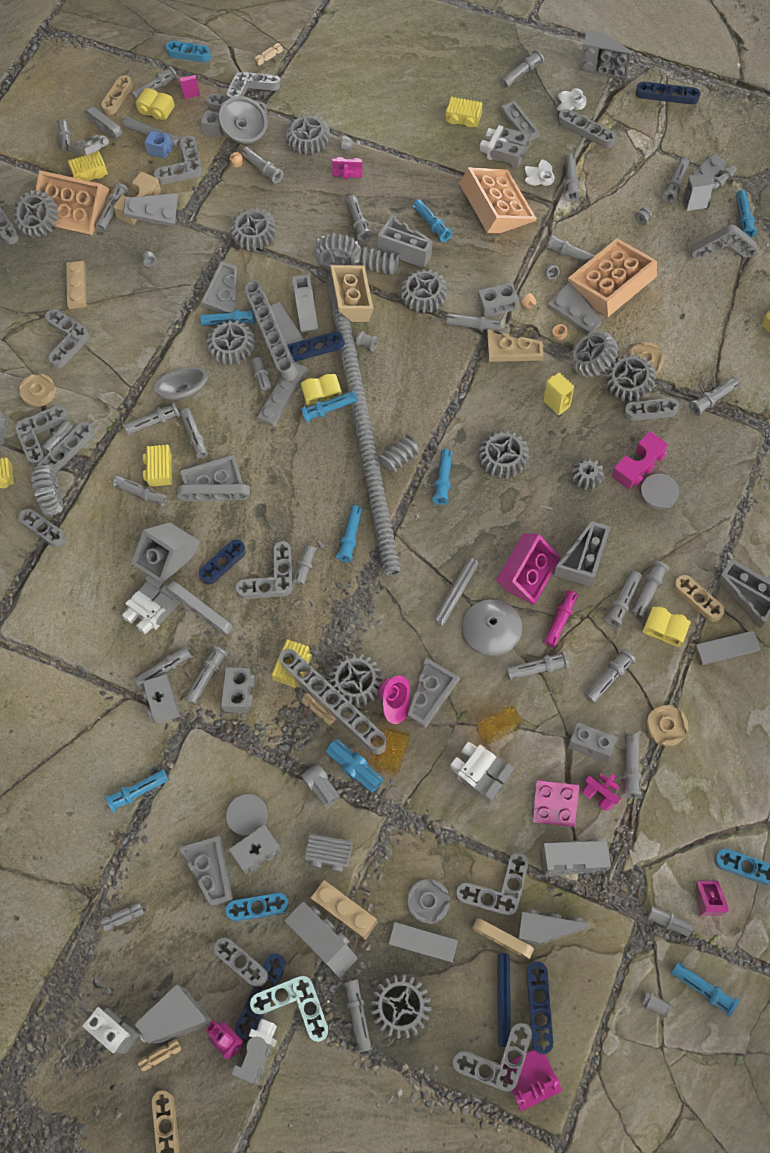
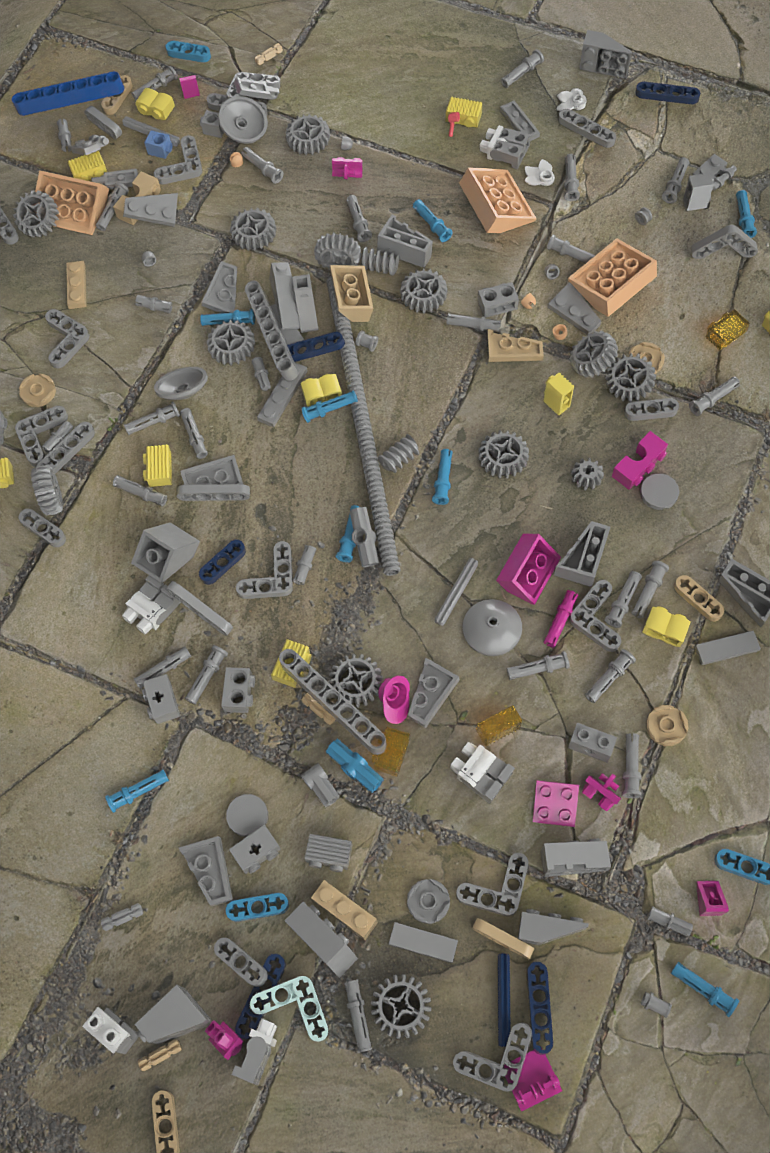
(68, 93): none -> blue beam
(109, 179): none -> light grey hinge
(153, 303): none -> light grey pin
(256, 89): none -> light grey hinge
(284, 295): none -> light grey slope
(366, 547): none -> light grey piece
(453, 117): none -> coral hand
(588, 614): none -> light grey beam
(727, 329): none -> clear yellow brick

